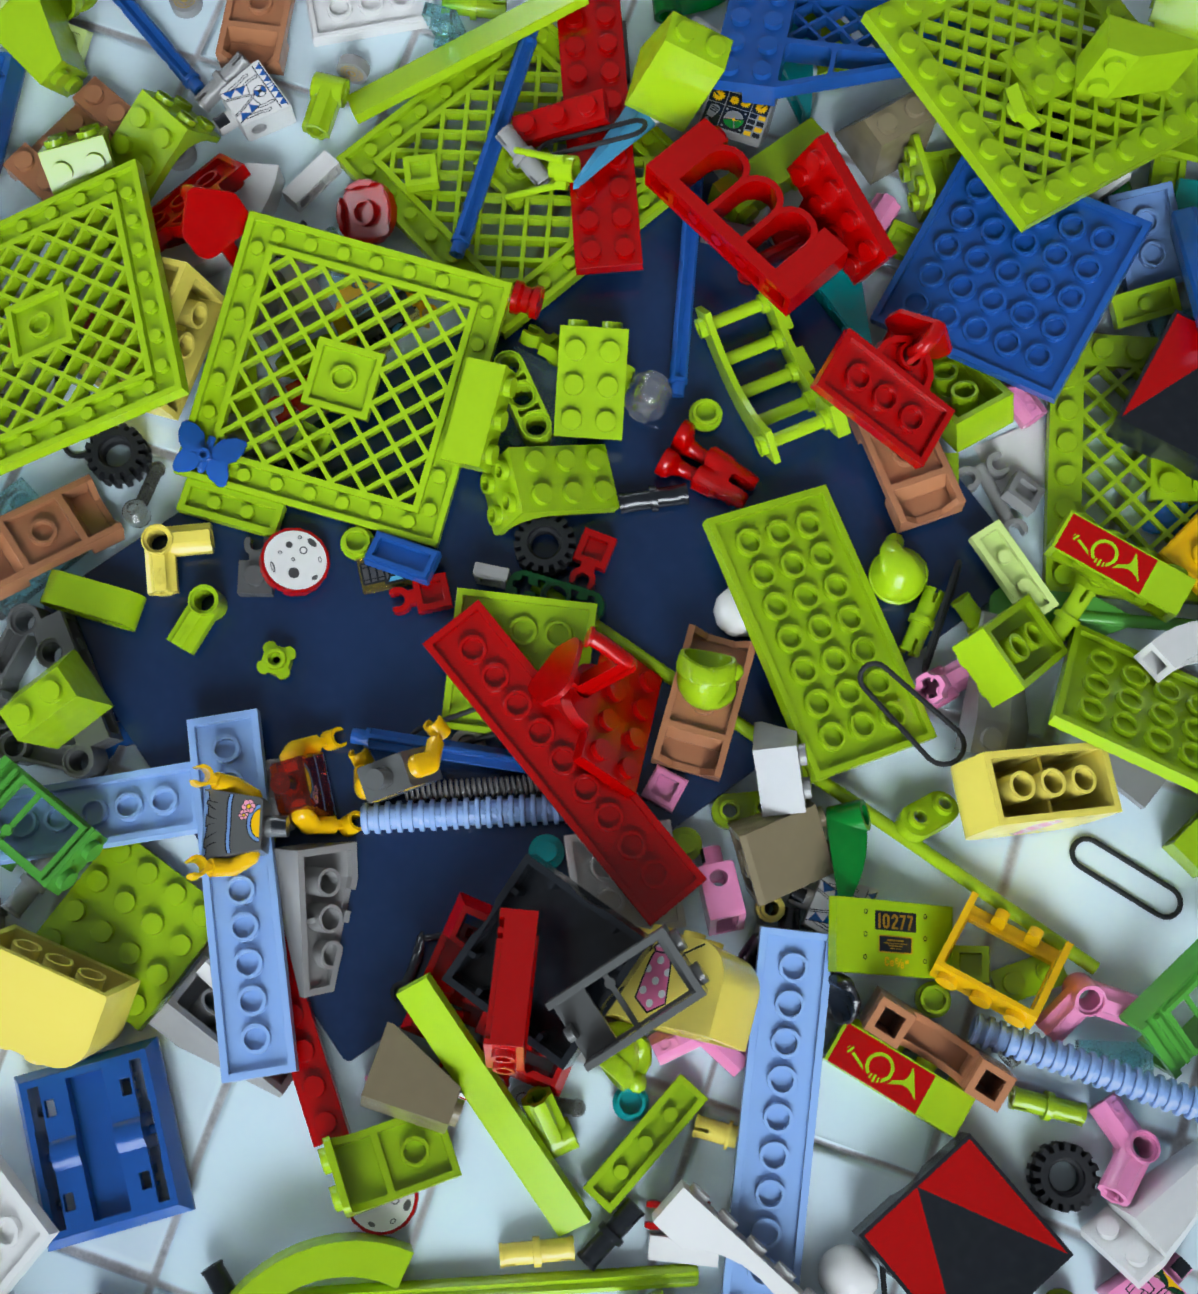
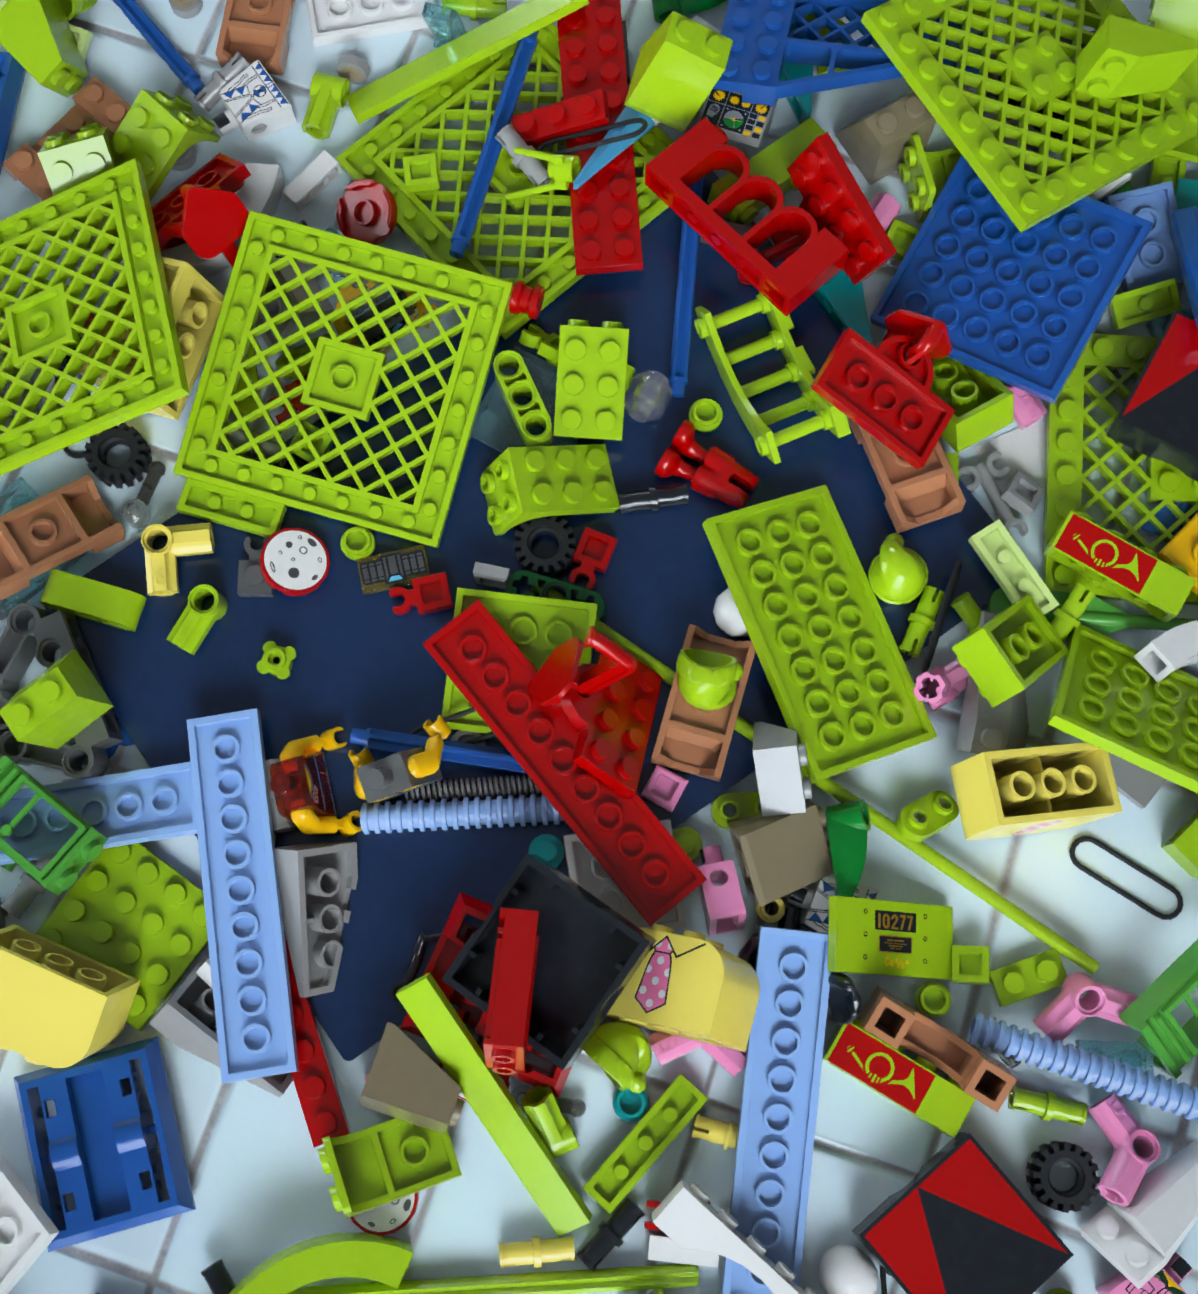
(206, 456): blue piece -> none
(234, 825): torso -> none
(402, 558): blue tile -> none
(479, 415): lime brick -> none
(587, 1024): dark grey door -> none
(924, 702): black piece -> none
(982, 994): yellow window -> none
(1022, 107): lime plate -> none

